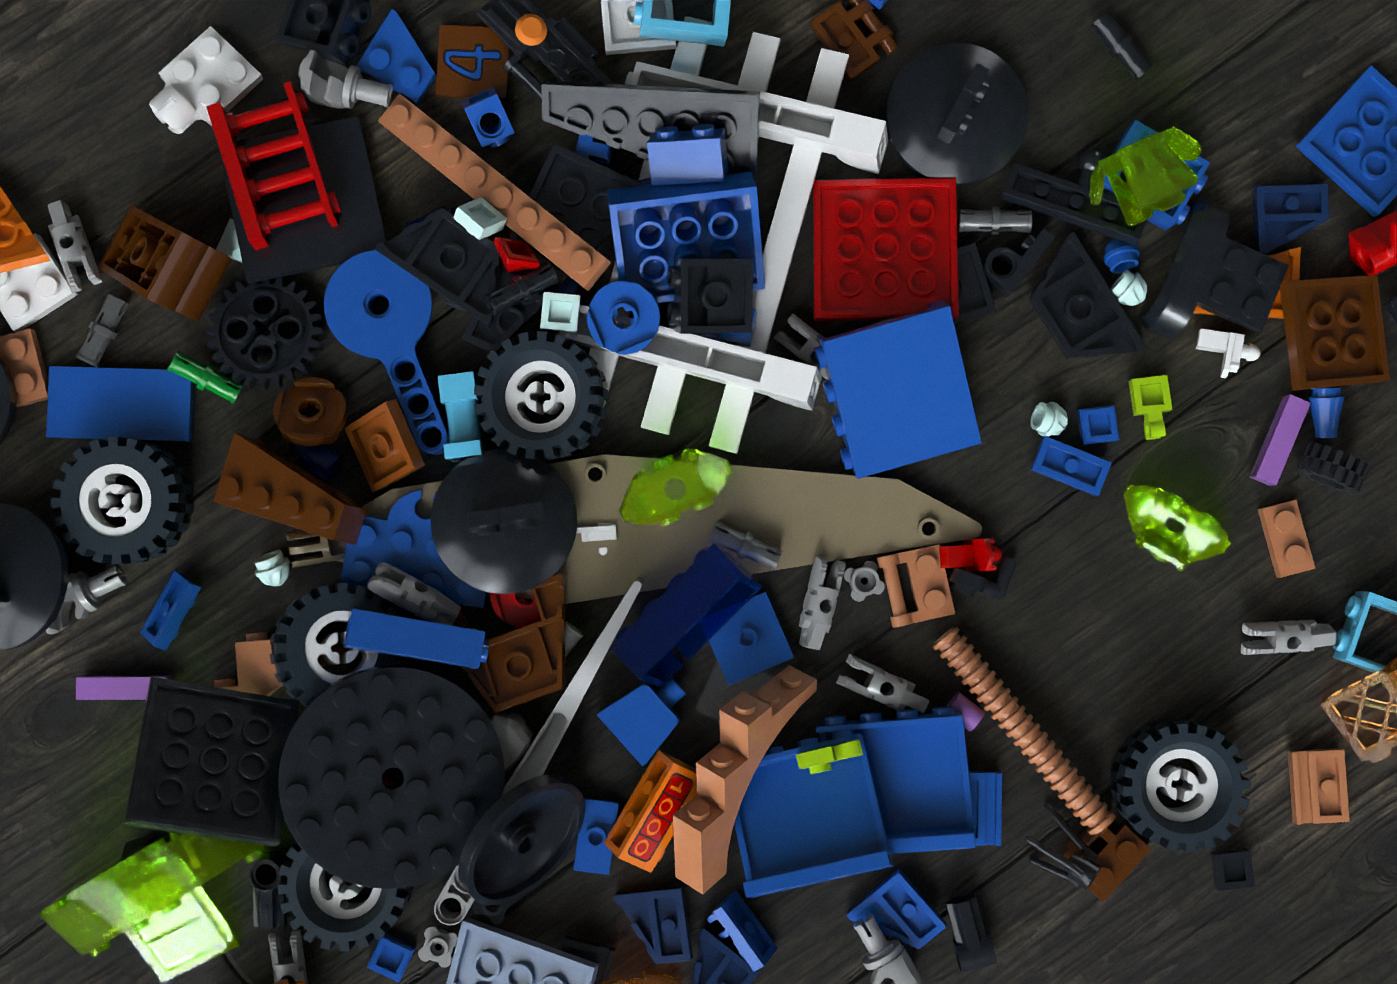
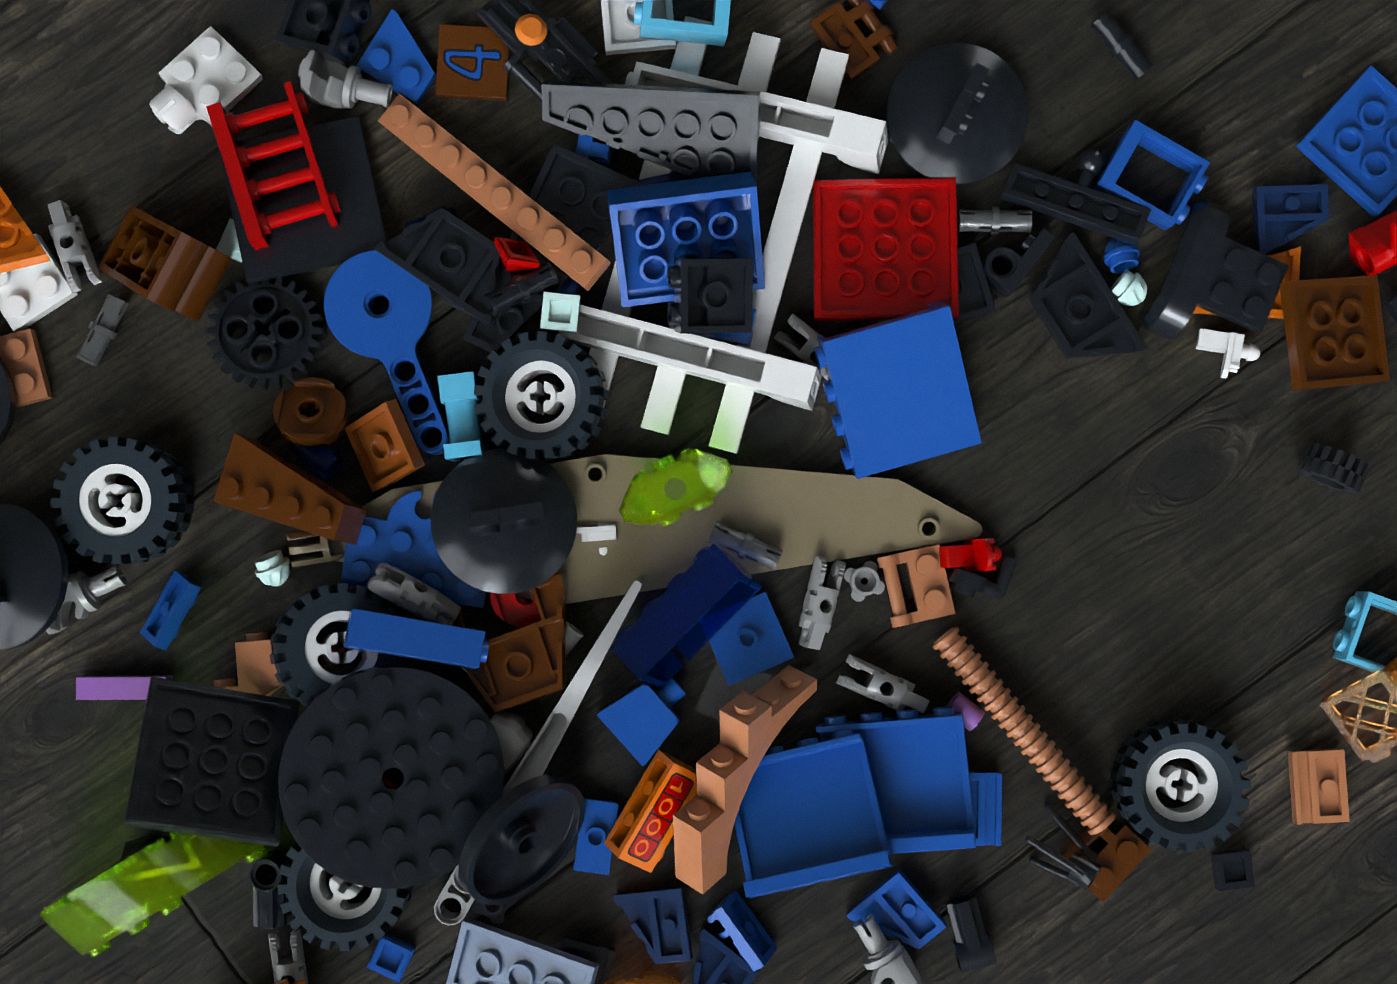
(119, 404): blue tile -> none
(184, 936): clear neon green piece -> none
(205, 376): green pin -> none
(433, 937): light grey plate -> none
(480, 218): light aqua plate -> none
(483, 103): blue brick -> none
(615, 336): blue plate -> none
(687, 155): brick -> none
(821, 759): lime plate -> none
(1049, 419): light aqua plate -> none
(1070, 466): blue plate -> none
(1098, 425): blue tile -> none
(1148, 512): clear neon green piece -> none
(1151, 398): lime plate -> none
(1152, 172): clear neon green piece -> none
(1279, 440): medium lavender piece -> none
(1286, 538): nougat plate -> none
(1287, 636): light grey hinge -> none
(1326, 410): blue cone -> none

